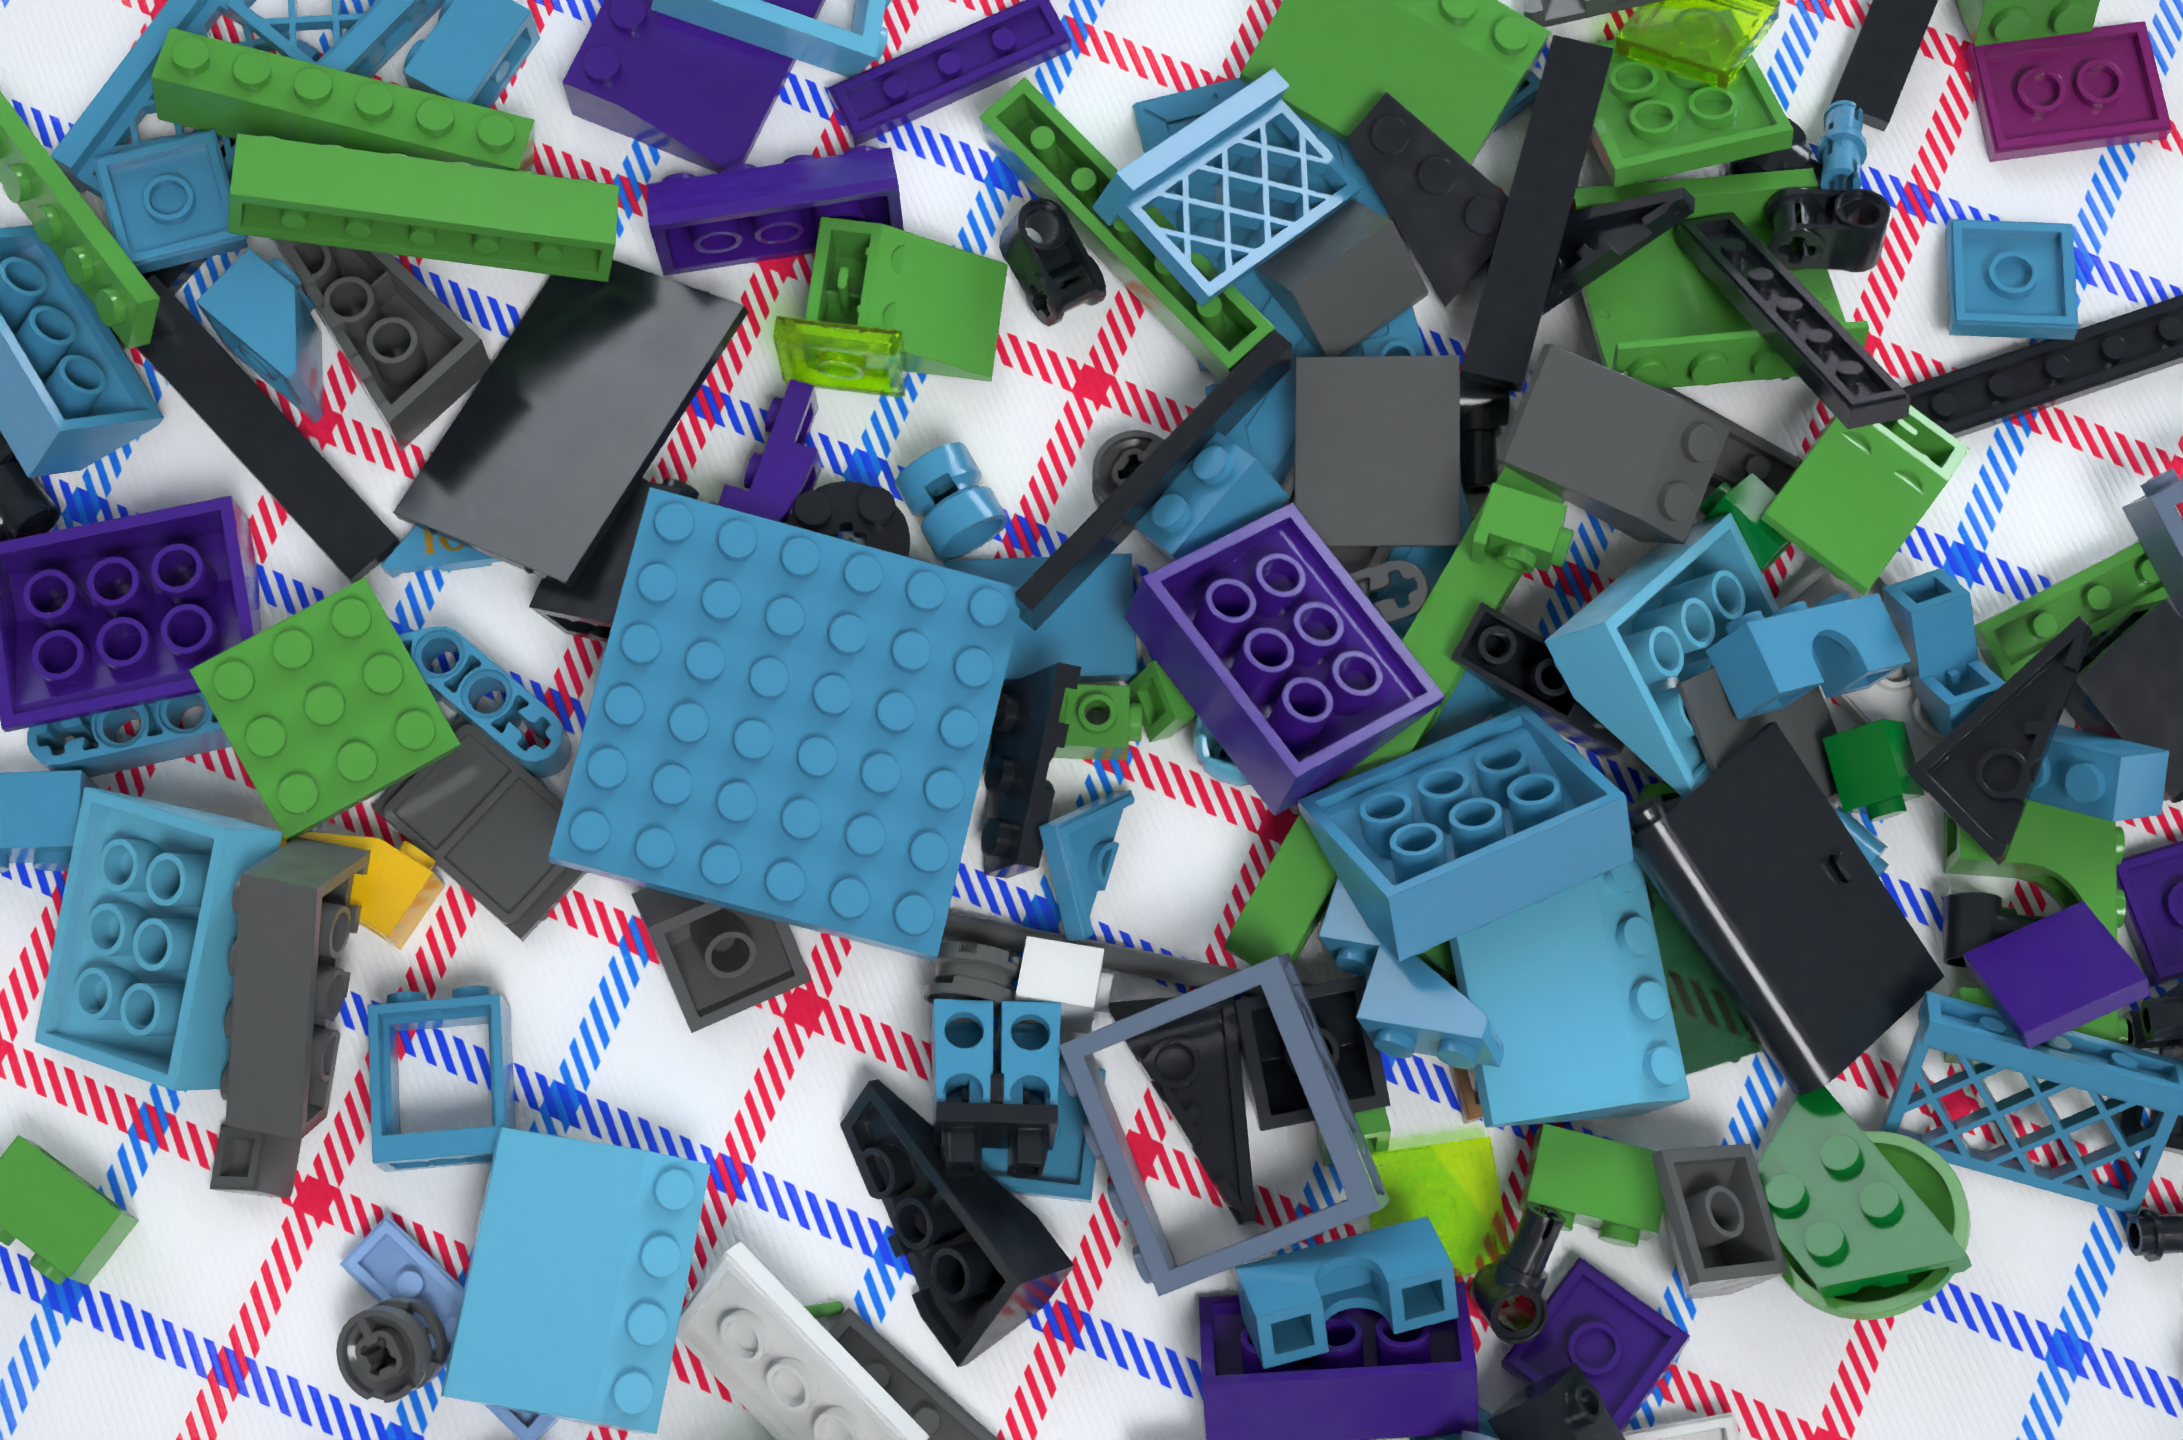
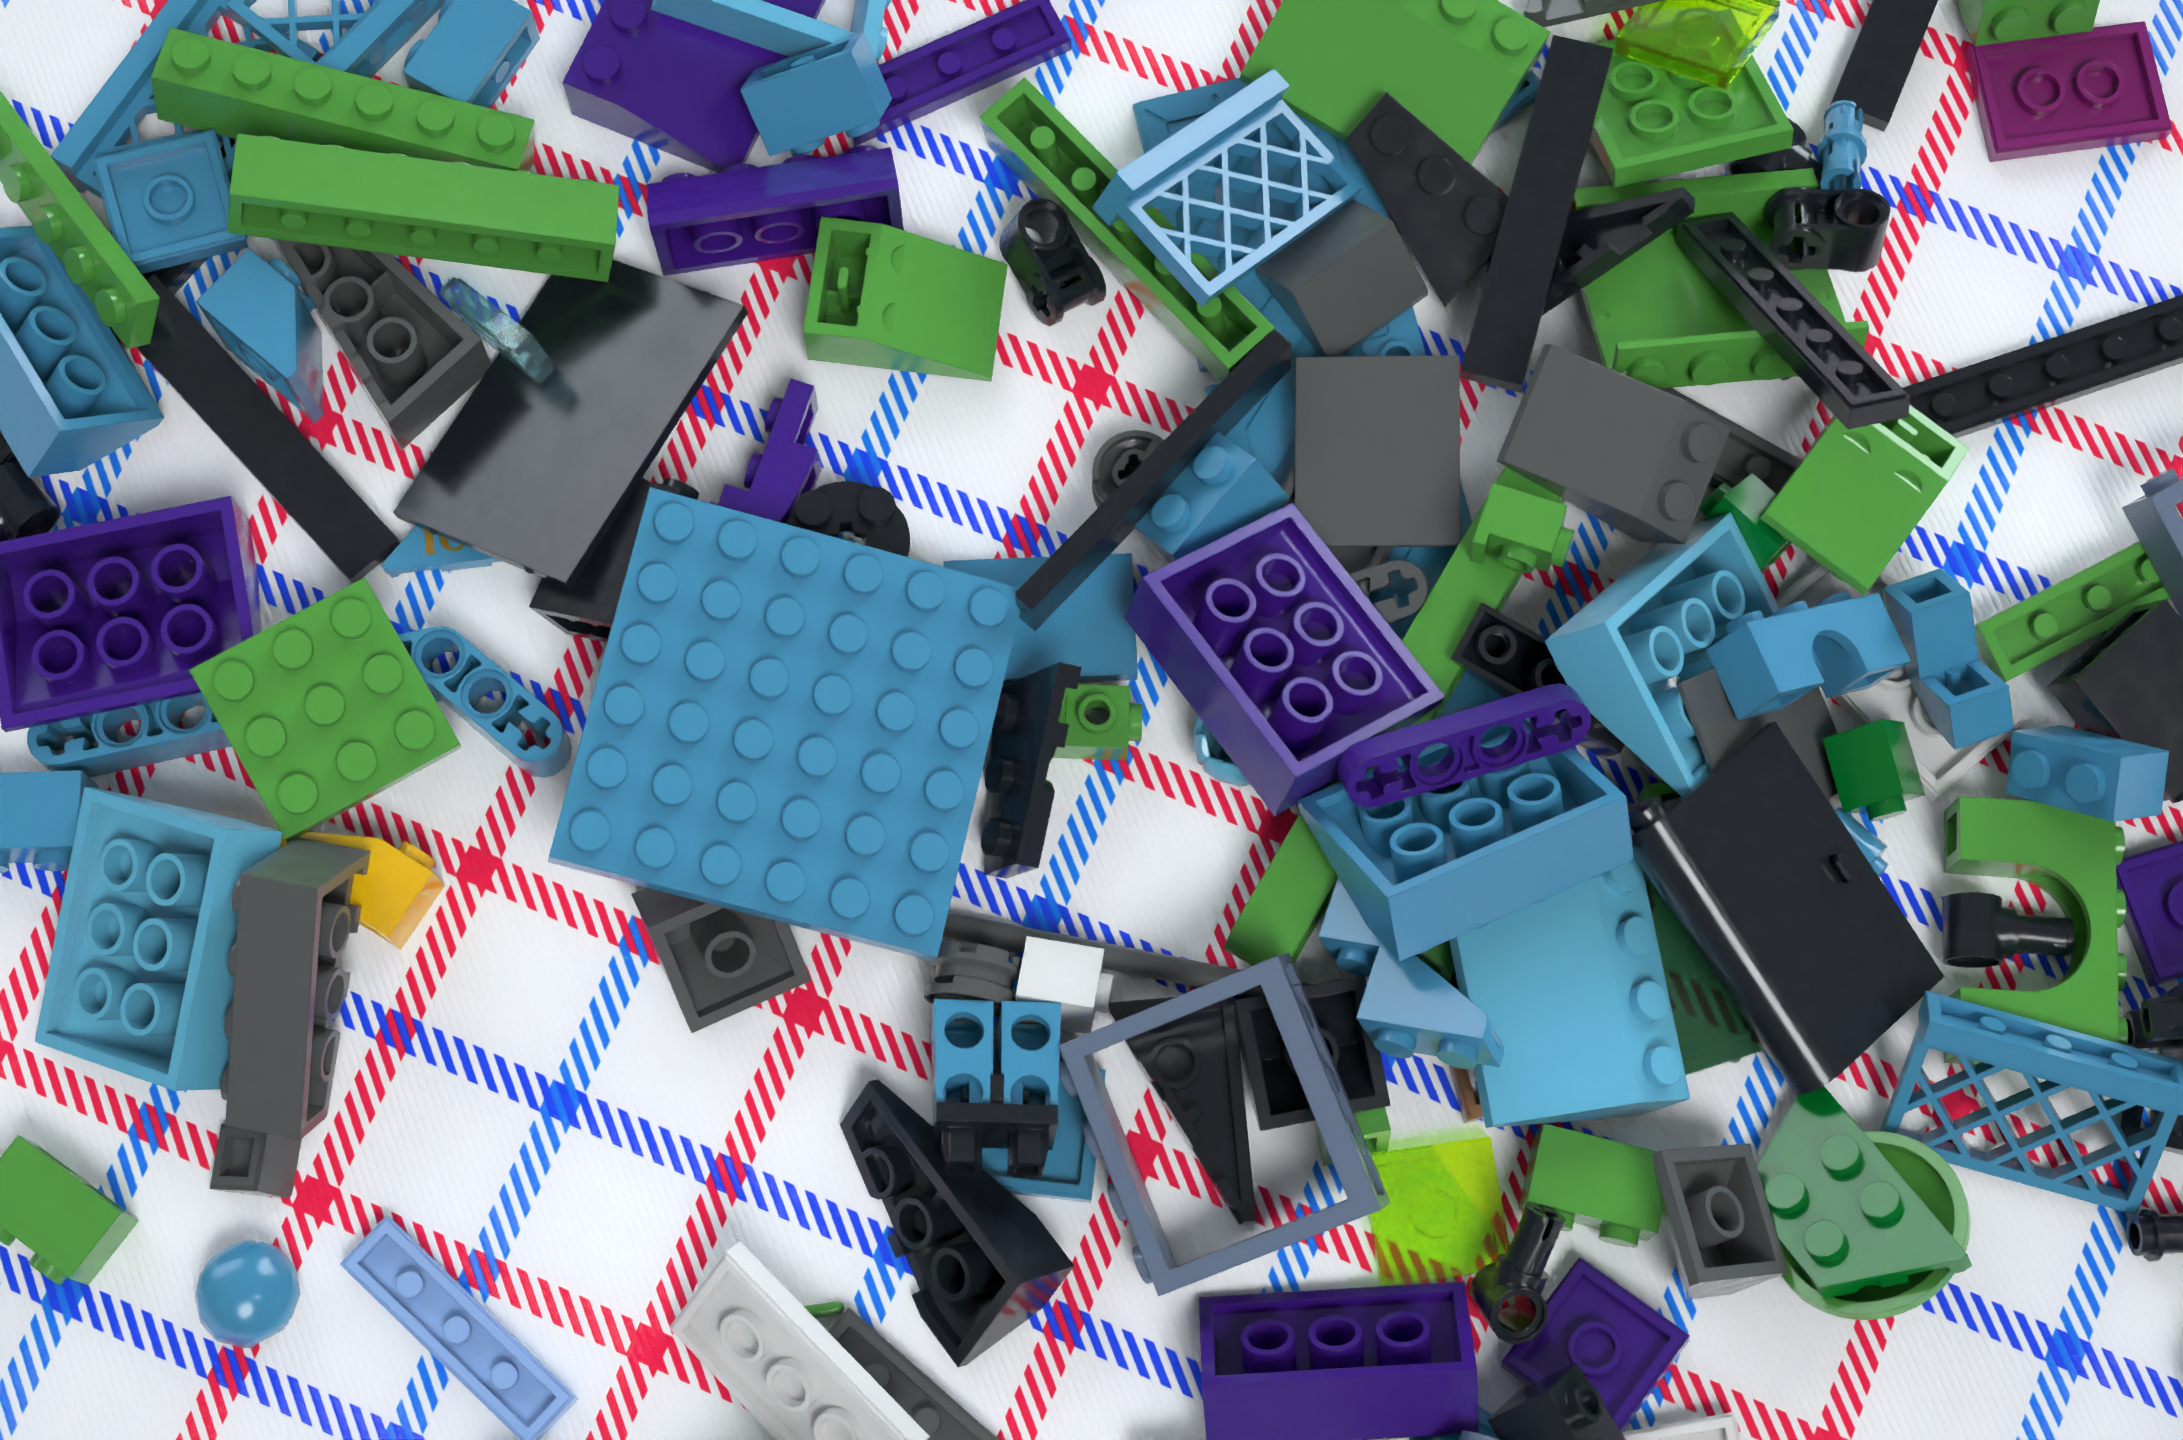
(247, 1293): none -> dark azure hair
(389, 1350): dark grey wheel -> none
(446, 1147): dark azure window -> none
(485, 829): dark grey piece -> none
(498, 329): none -> clear light blue tile
(576, 1280): medium azure slope -> none
(817, 96): none -> dark azure brick
(841, 356): clear neon green tile -> none
(947, 494): dark azure wheel -> none
(1082, 857): dark azure tile -> none
(1162, 703): bright green tile -> none
(1388, 1270): dark azure arch -> none
(1463, 735): none -> dark purple beam
(1481, 417): black pin -> none
(1995, 755): black wing -> none
(2011, 279): dark azure tile -> none
(2056, 974): dark purple tile -> none

